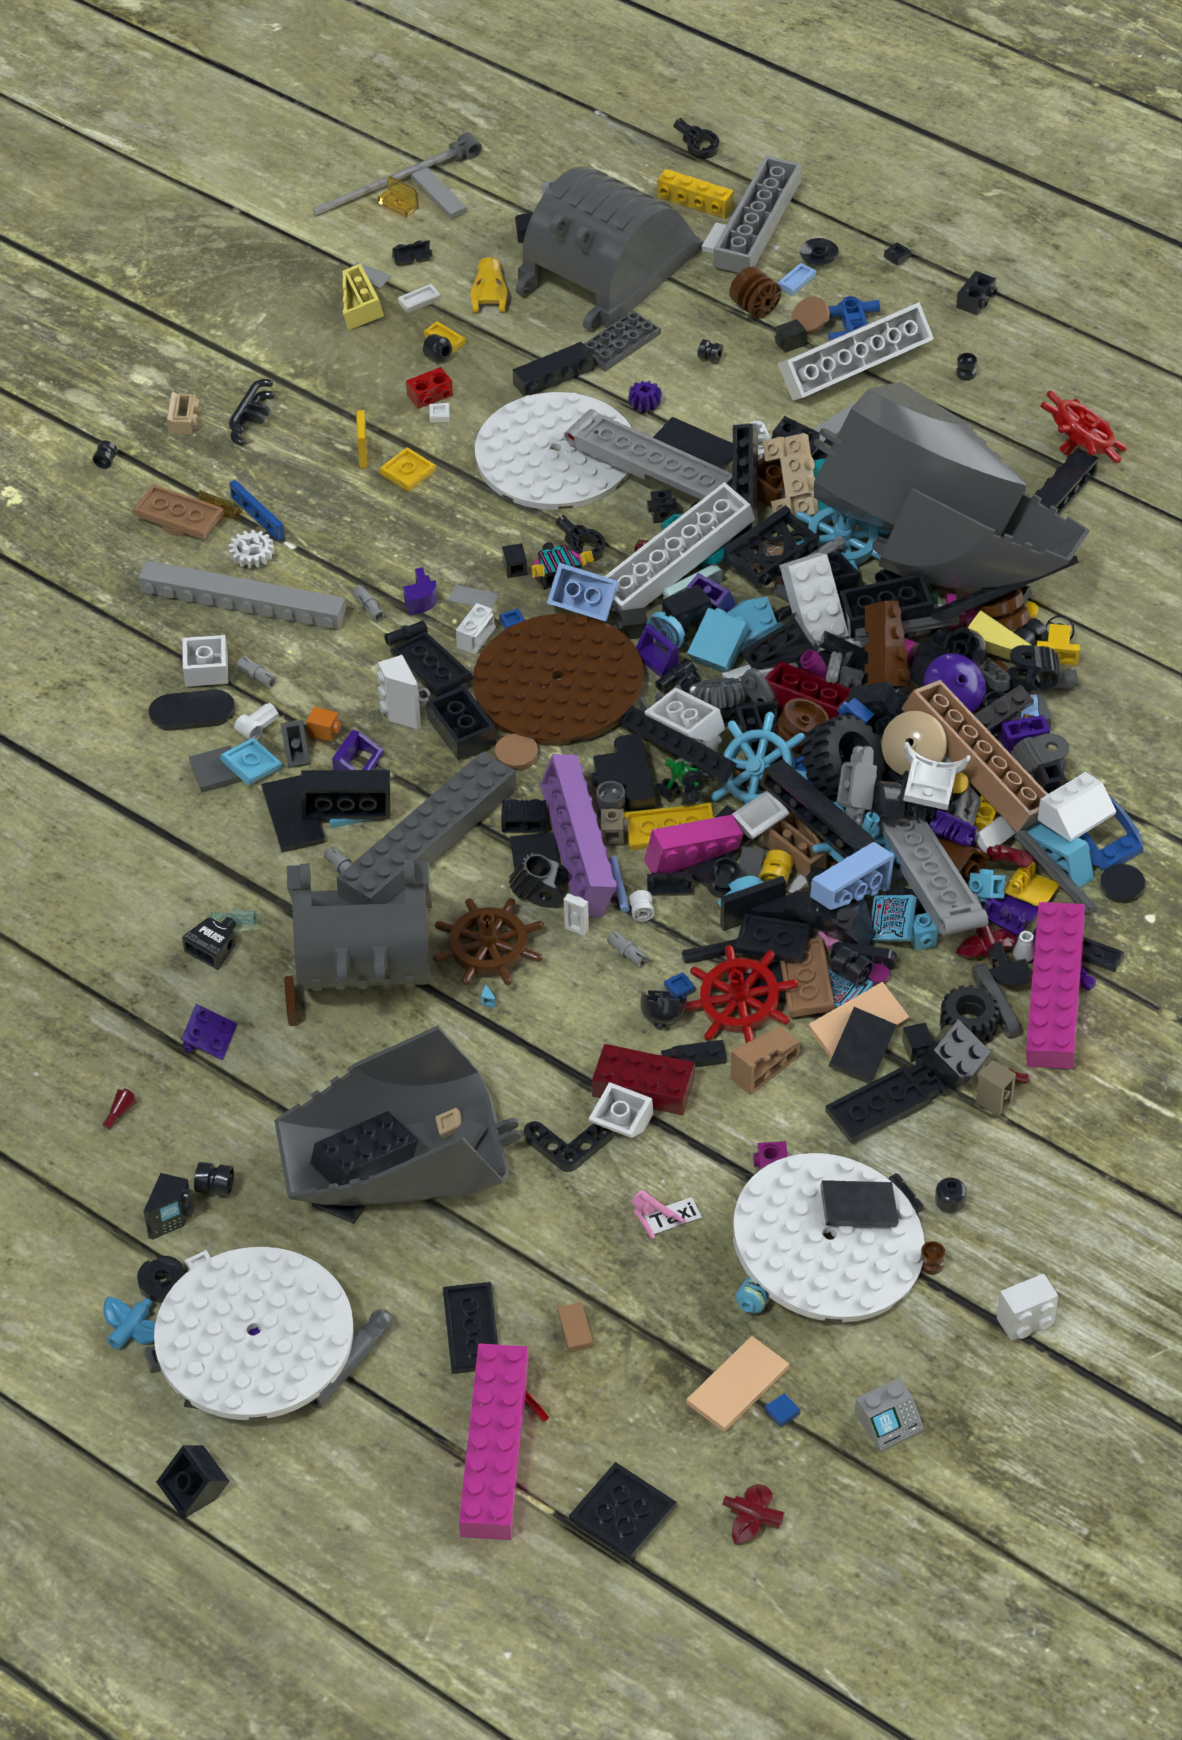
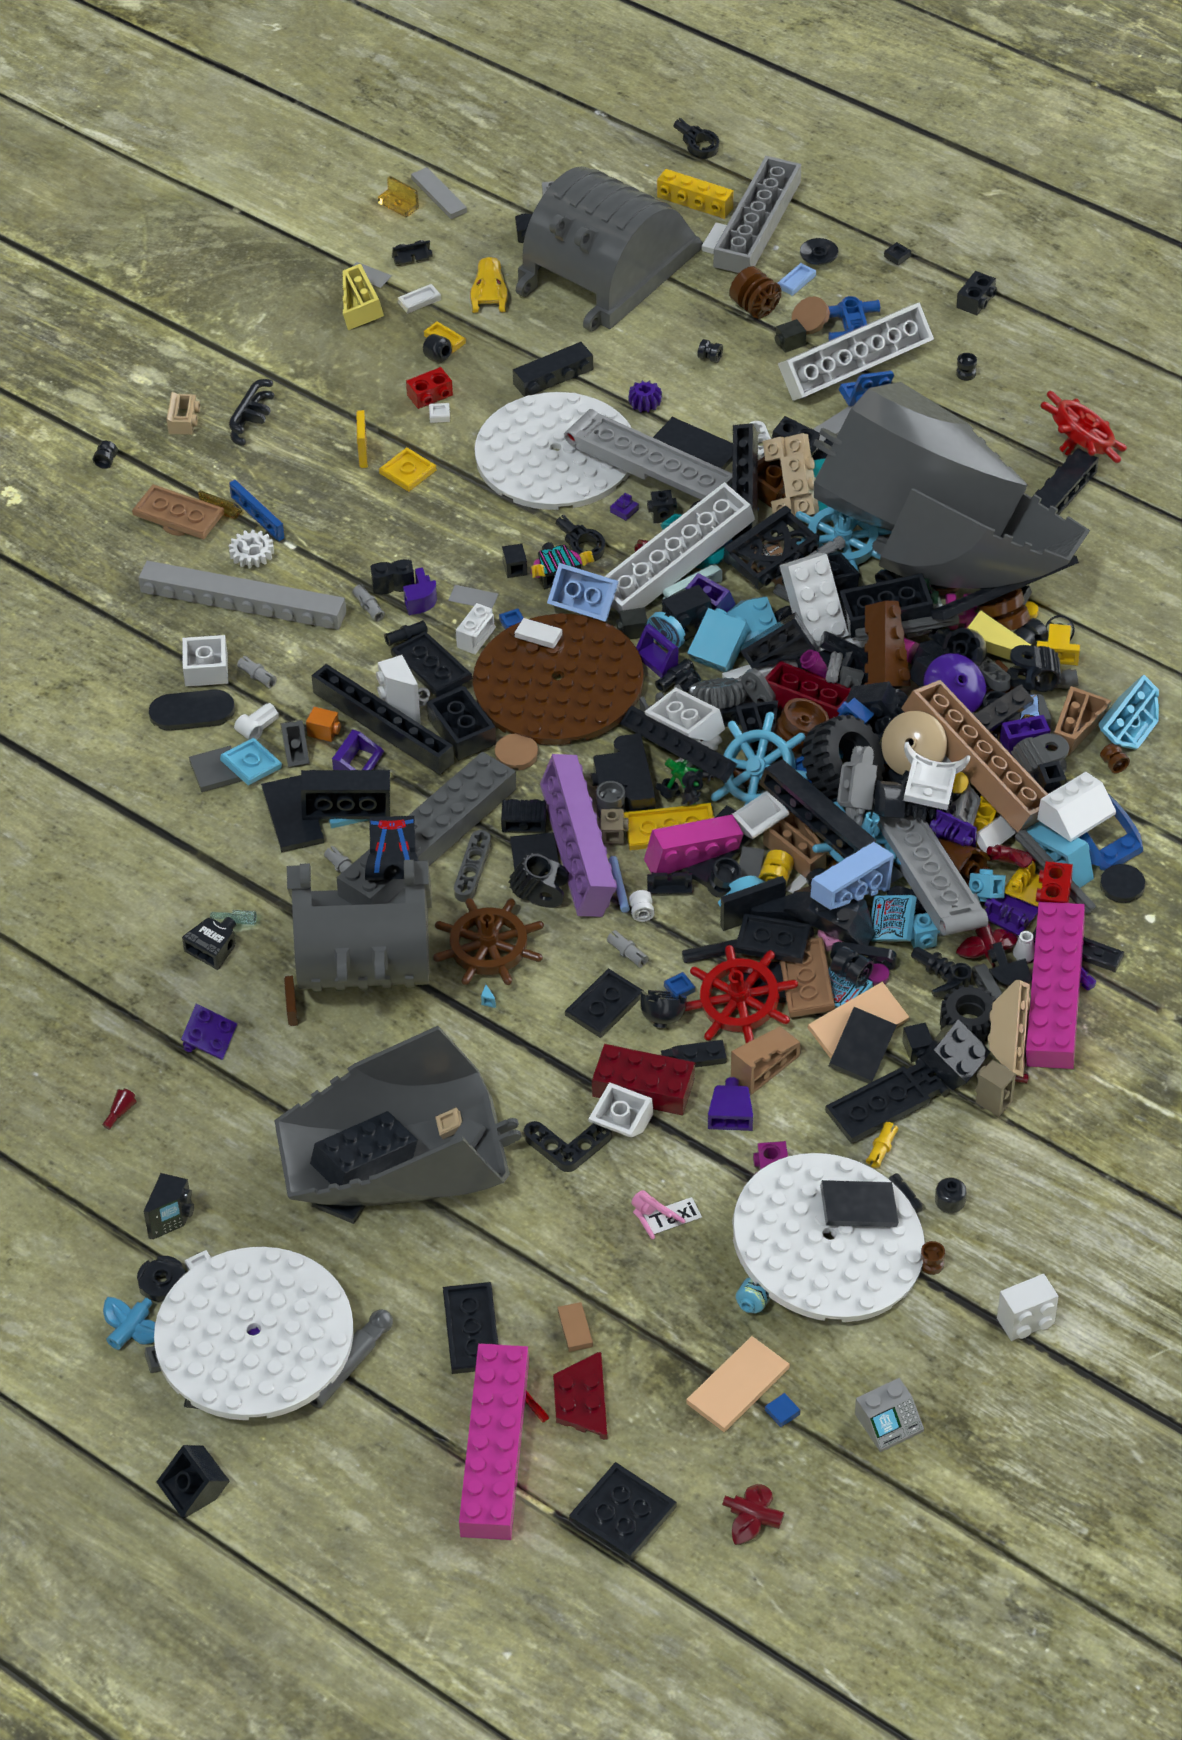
(212, 1178): black wheel -> none
(383, 719): none -> black brick
(390, 844): none -> black piece
(391, 576): none -> black brick
(466, 145): flat silver piece -> none
(472, 865): none -> dark grey beam
(538, 633): none -> white tile
(576, 914): white plate -> none
(581, 1396): none -> dark red wing
(604, 1003): none -> black tile
(621, 340): dark grey tile -> none
(624, 507): none -> dark purple tile
(730, 1107): none -> dark purple torso
(854, 391): none -> blue bracket
(882, 1145): none -> yellow pin
(955, 974): none -> black piece
(1010, 1026): none -> tan wedge
(1055, 887): none -> red brick
(1079, 716): none -> medium nougat wedge
(1115, 758): none -> reddish brown wheel
(1132, 715): none -> medium azure wedge

